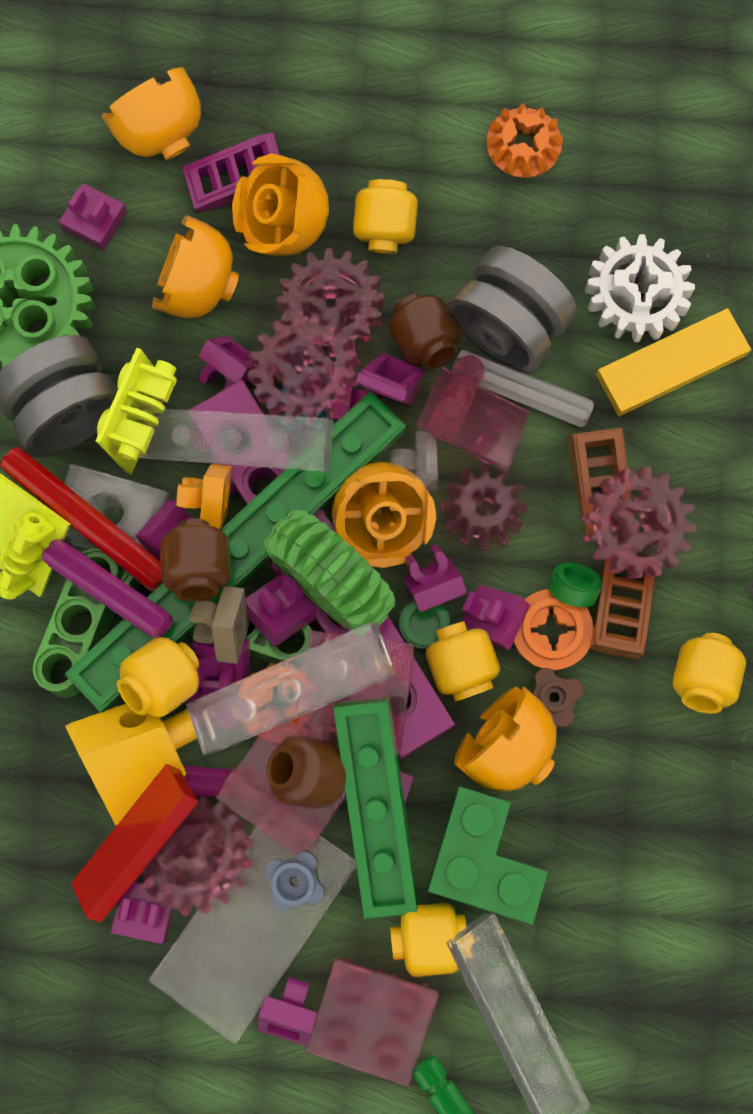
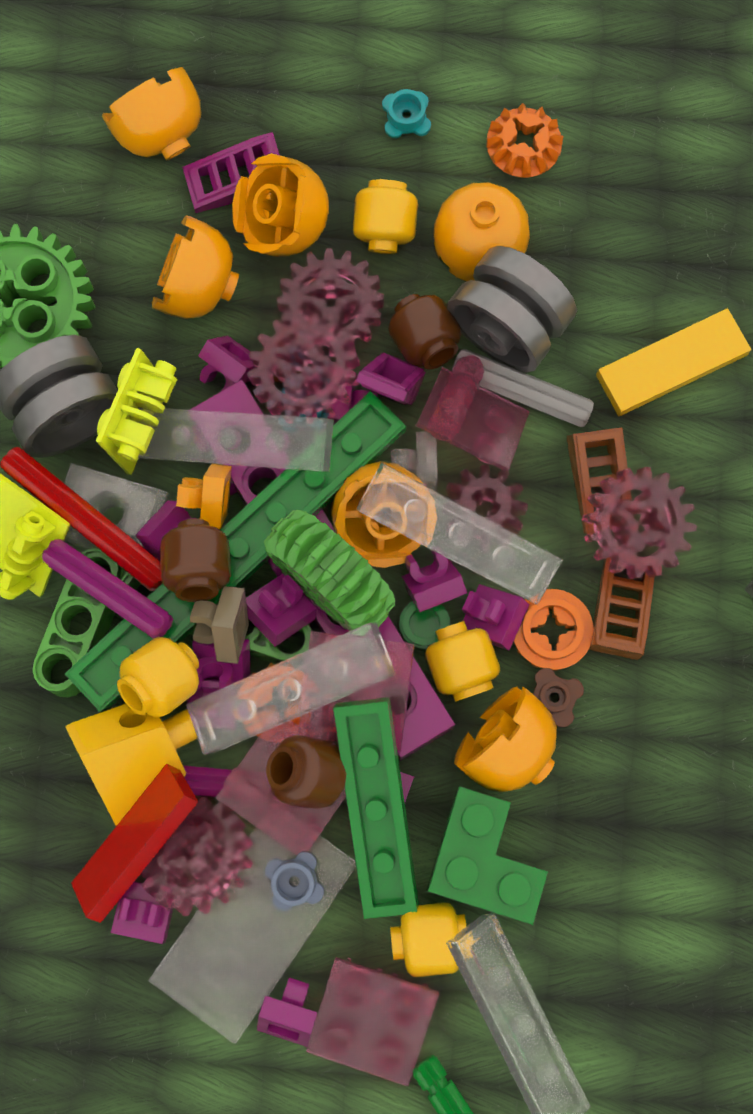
(92, 216): magenta tile -> none
(406, 101): none -> teal plate
(459, 533): none -> clear tile
(476, 221): none -> light orange cylinder
(575, 584): green tile -> none
(658, 279): white gear -> none
(709, 673): yellow head -> none

